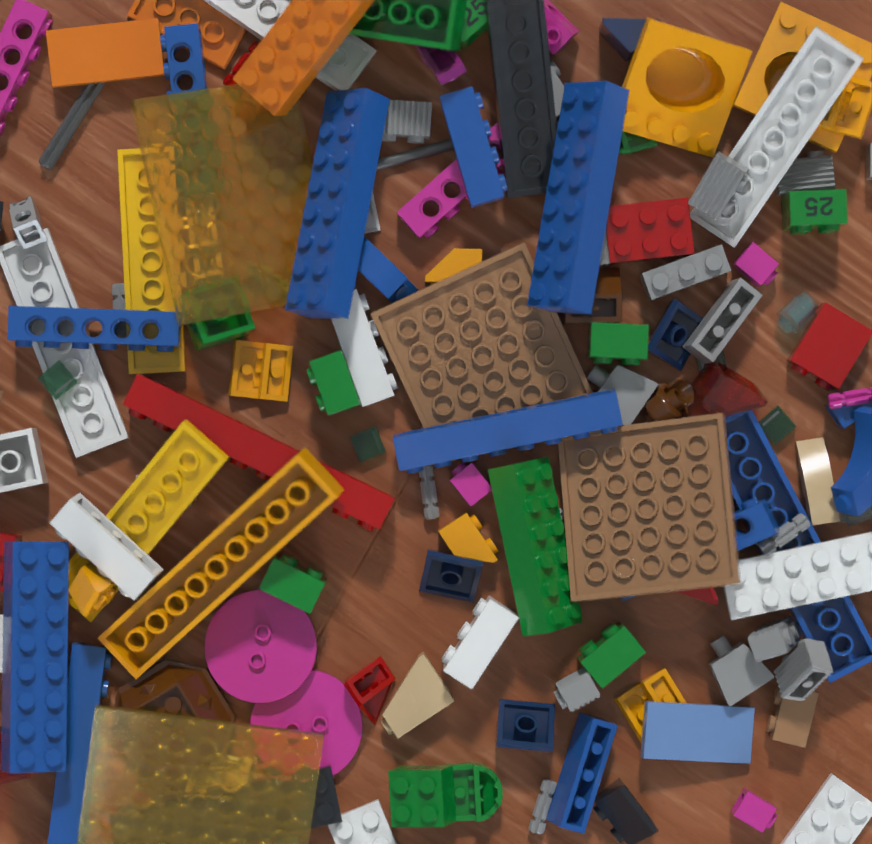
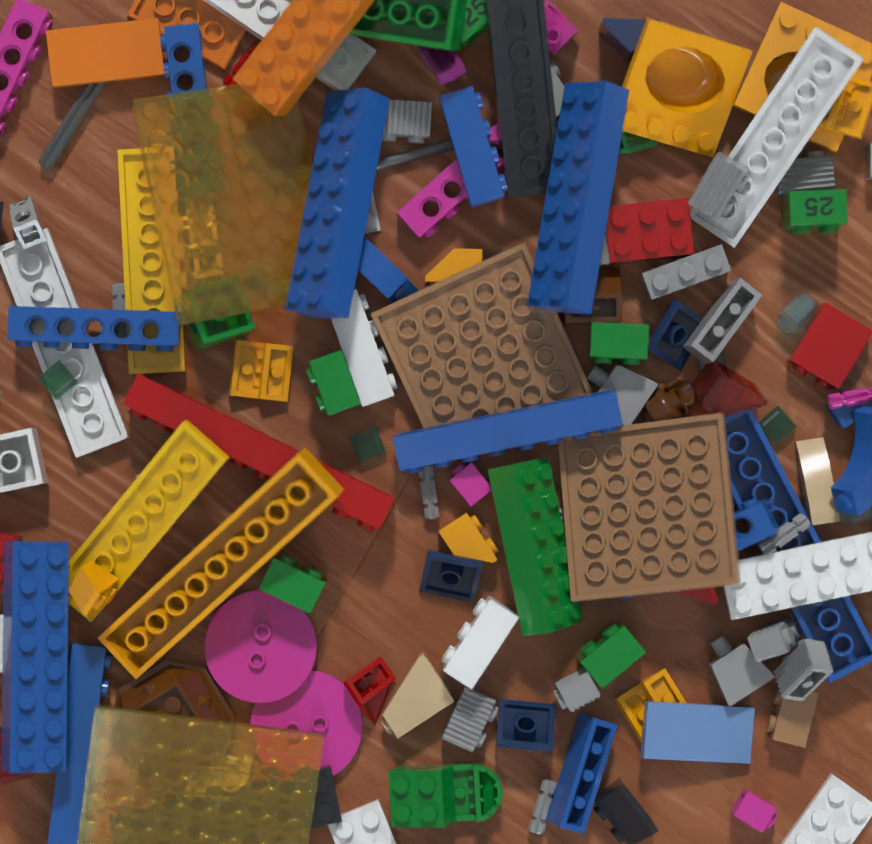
(106, 546): white brick -> none
(469, 718): none -> light grey brick
(756, 265): dark pink brick -> none

